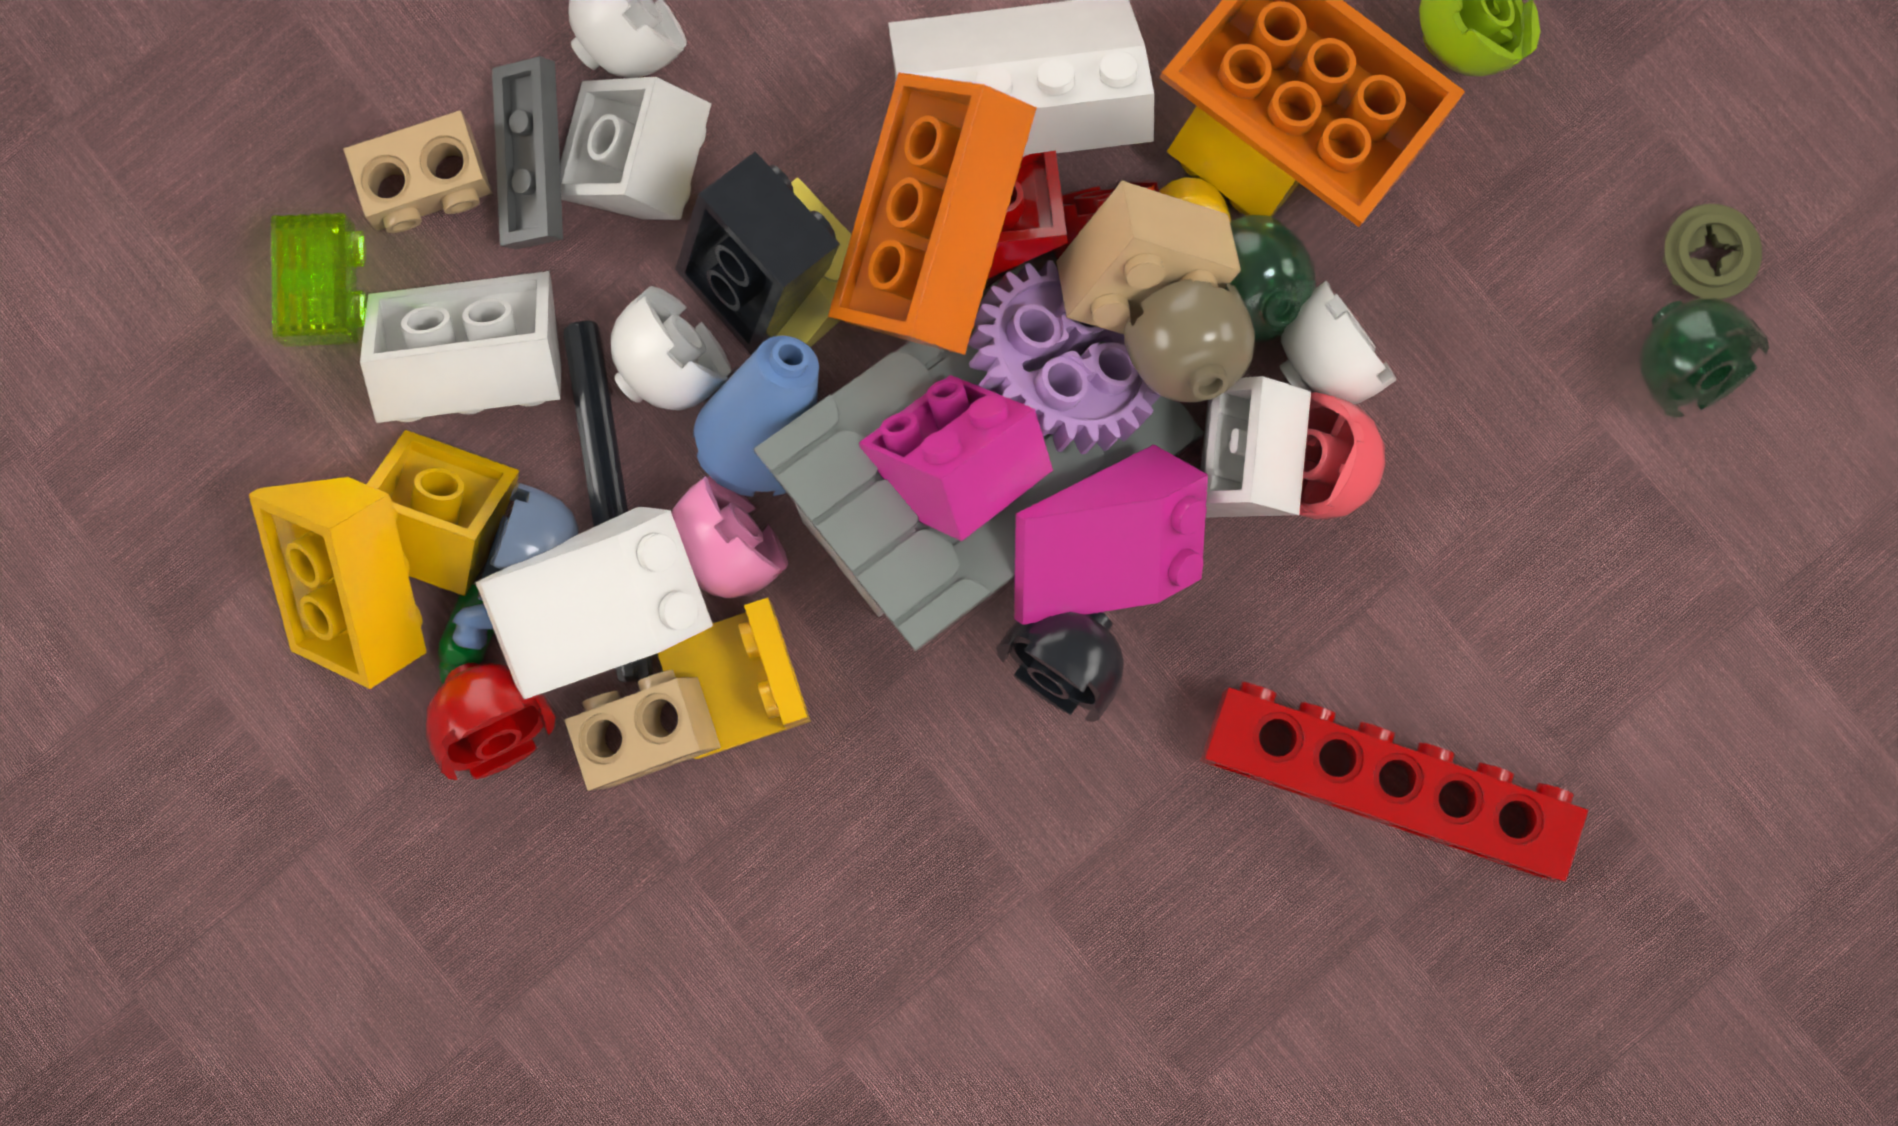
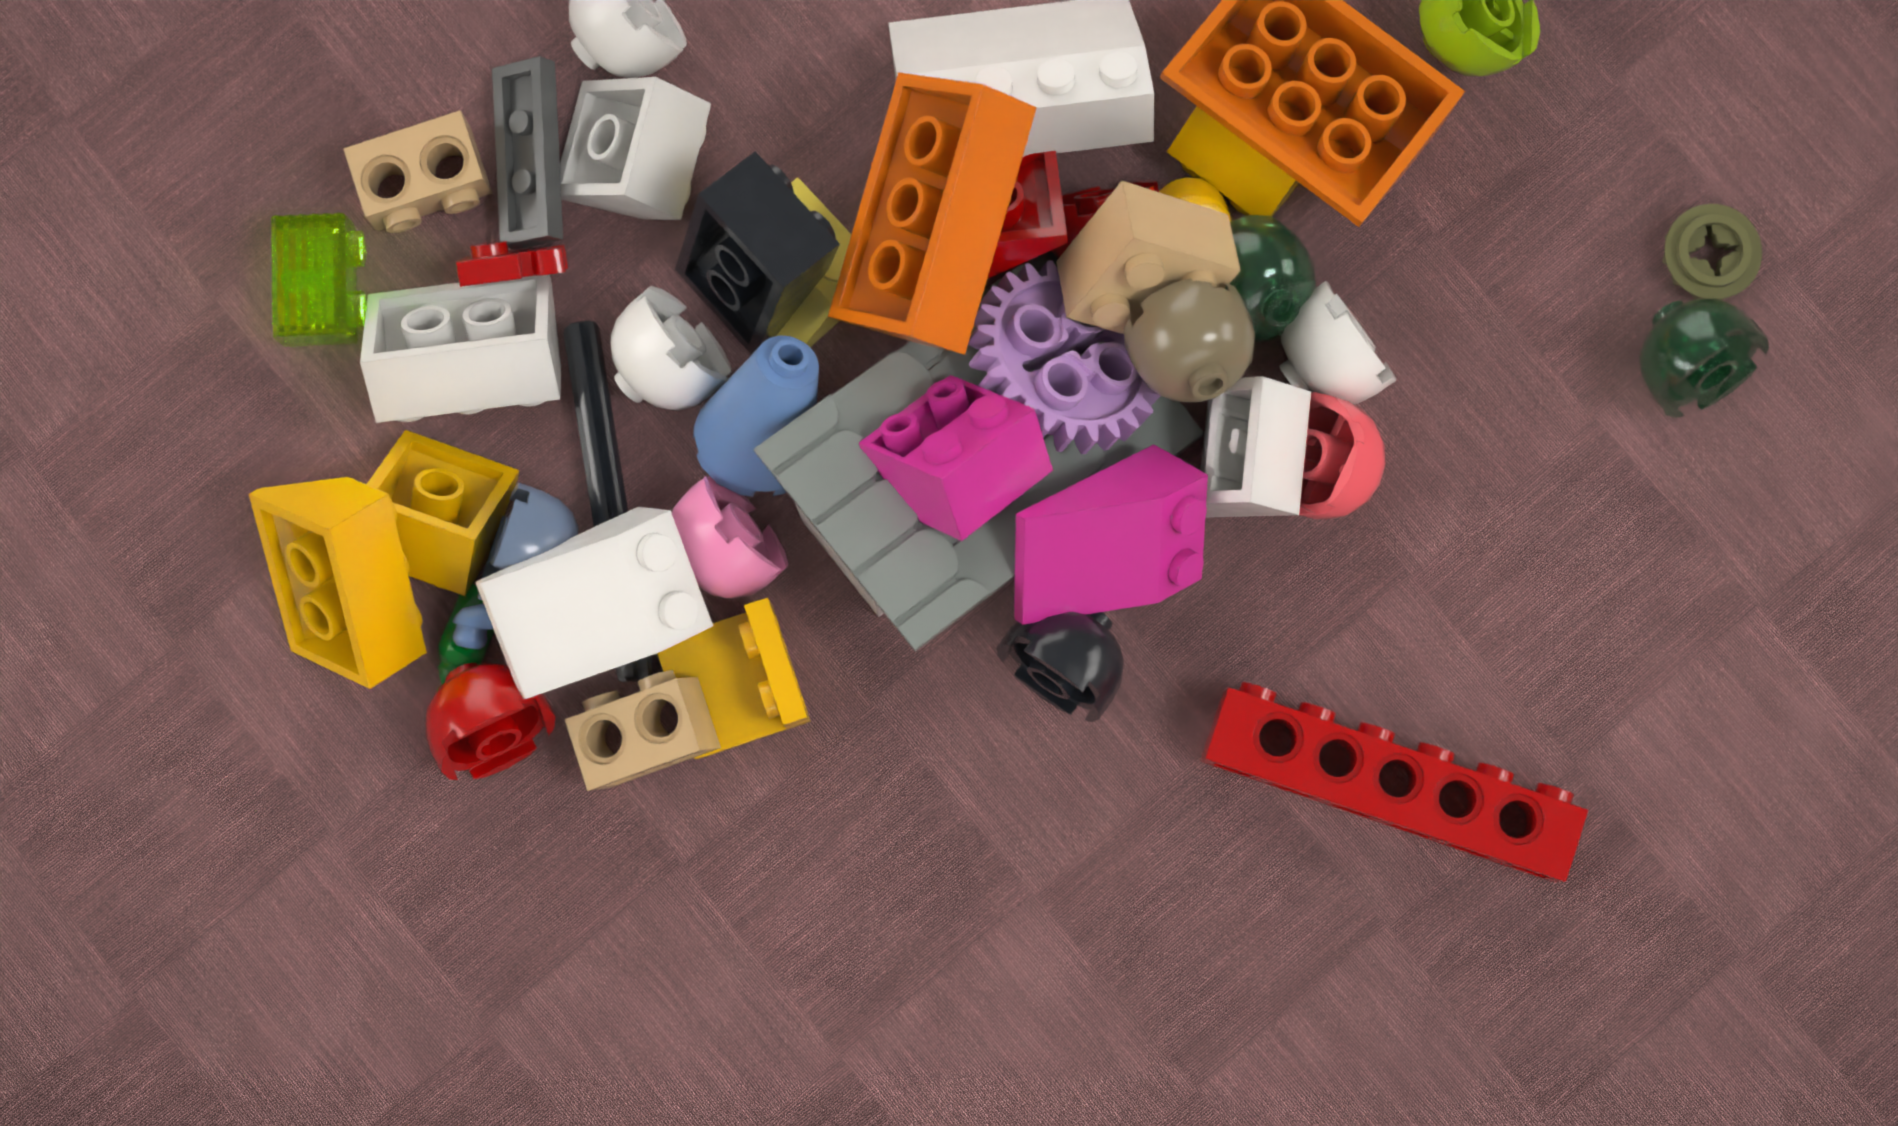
(494, 263): none -> red plate

